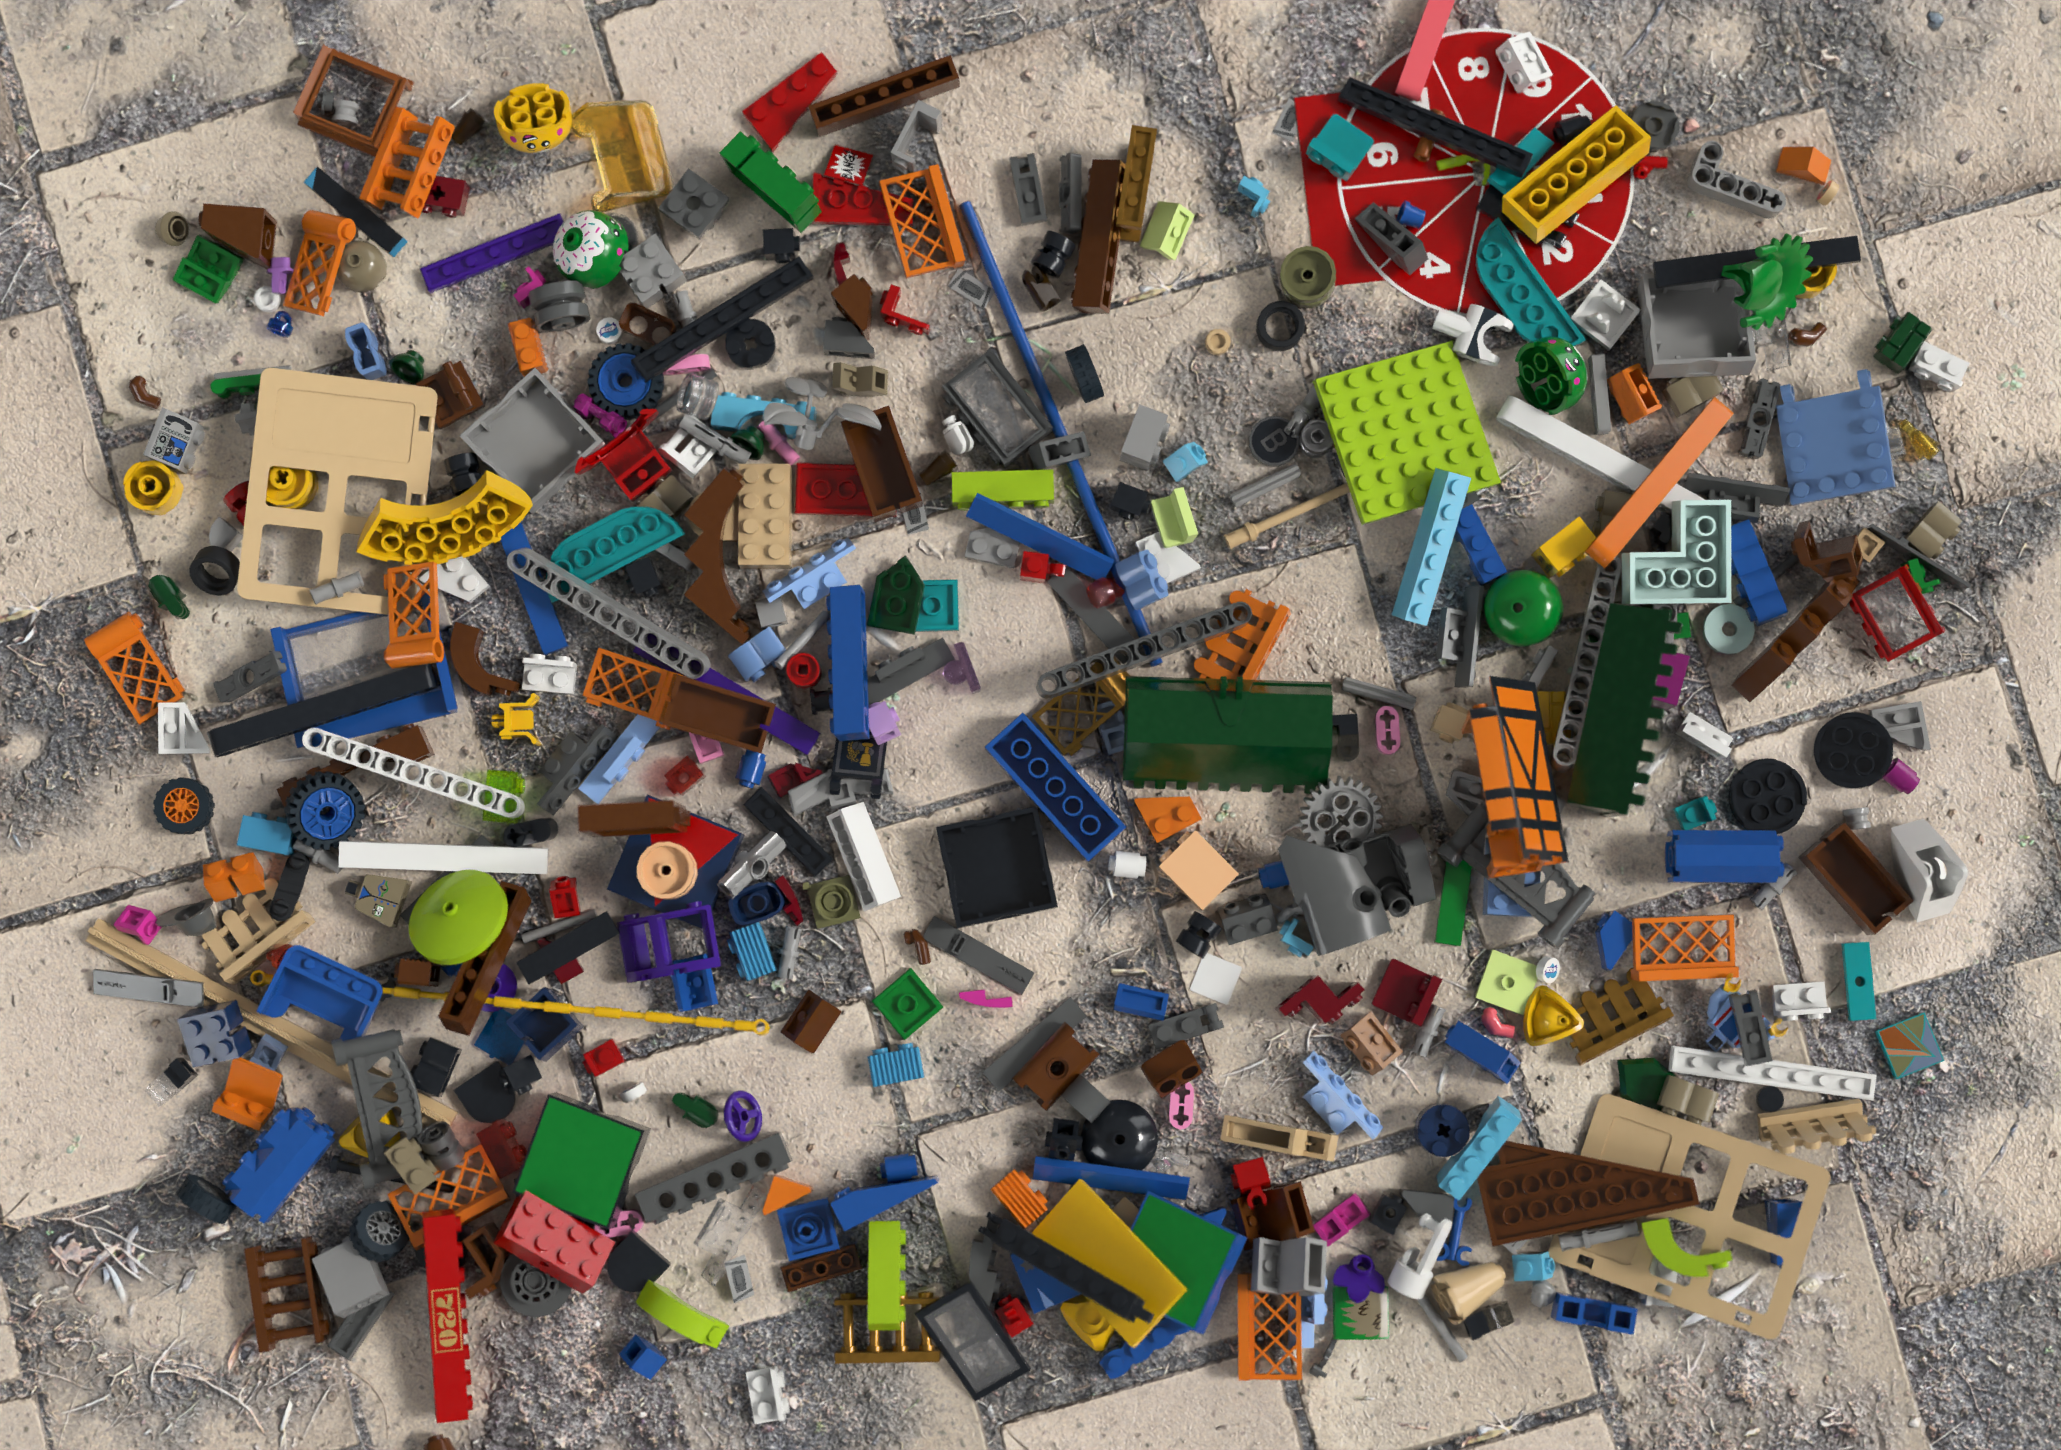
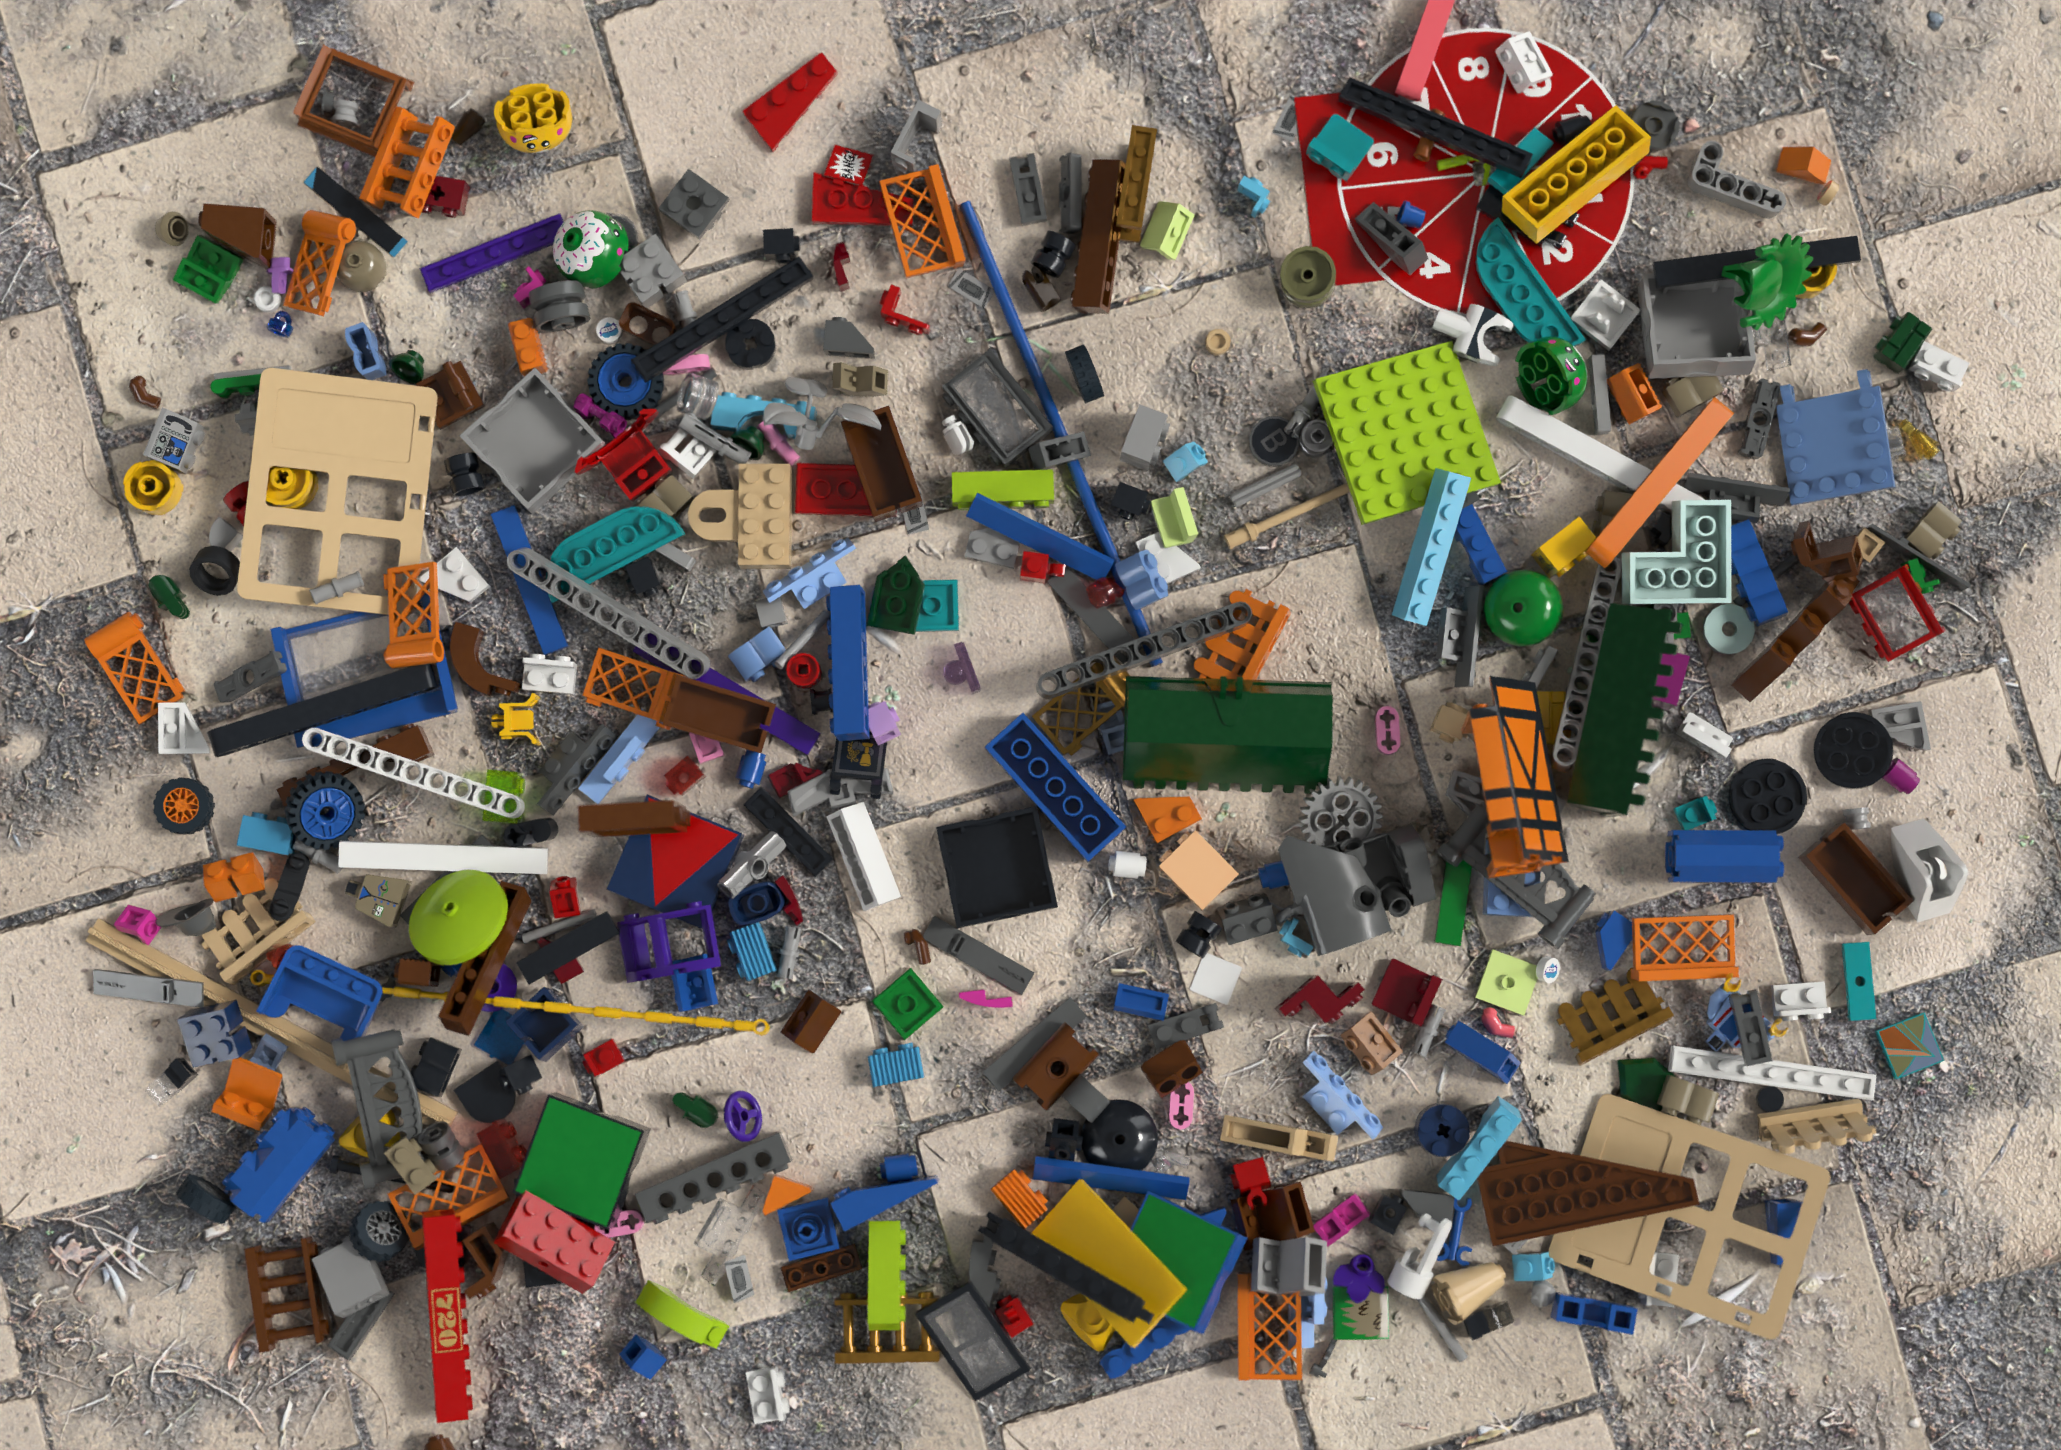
(445, 528): yellow brick -> none
(534, 1284): dark grey wheel -> none
(626, 150): clear yellow windscreen -> none
(633, 1092): white tile -> none
(635, 1263): black tile -> none
(651, 870): light nougat wheel -> none
(711, 589): reddish brown arch -> none
(770, 181): green piece -> none
(832, 901): olive hat -> none
(855, 303): reddish brown slope -> none
(884, 96): reddish brown brick -> none
(907, 669): dark grey bracket -> none
(938, 467): dark brown cone -> none
(1040, 1287): blue slope -> none
(1294, 312): black tyre -> none
(1348, 737): leg -> none
(1378, 693): light grey axle -> none
(1549, 1017): yellow hat -> none
(1589, 1237): light grey pin -> none
(1663, 1246): lime arch -> none
(1770, 890): light grey pin -> none

